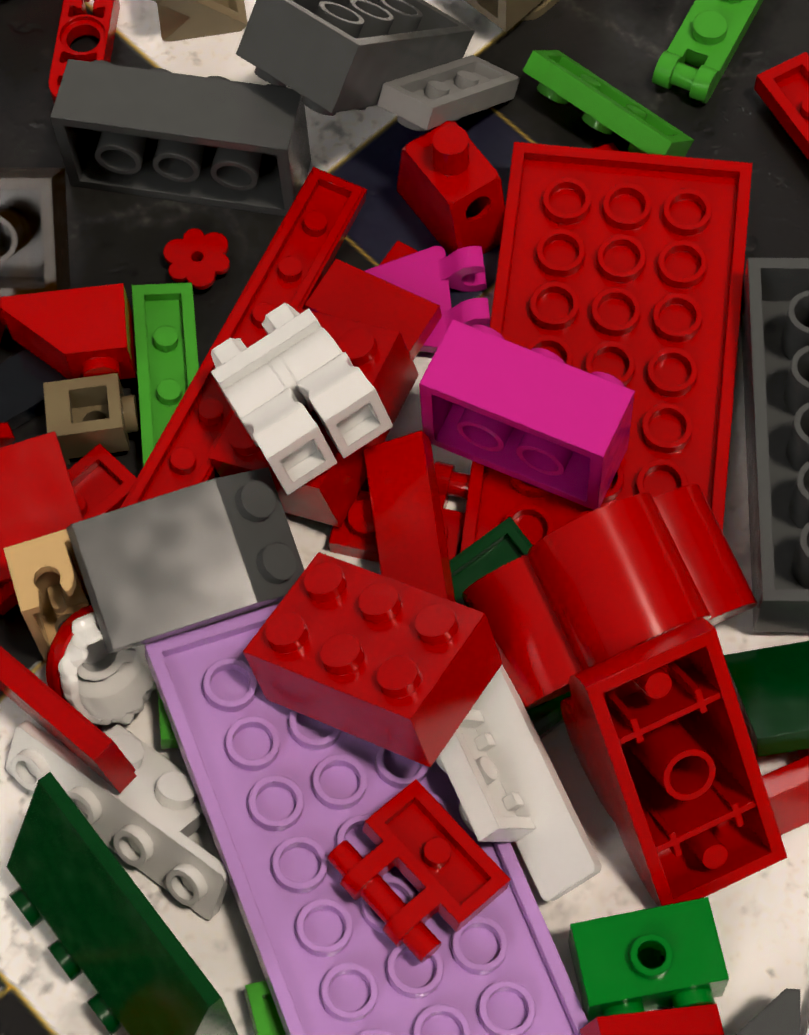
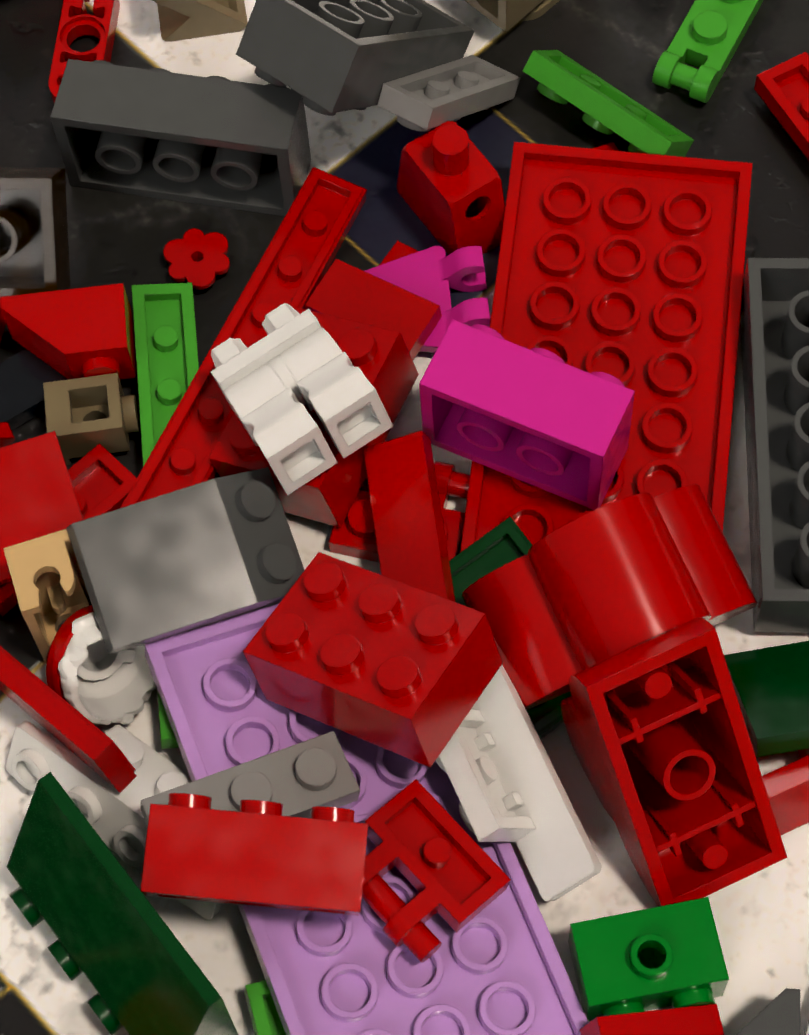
(255, 855): none -> red brick
(295, 776): none -> light grey plate

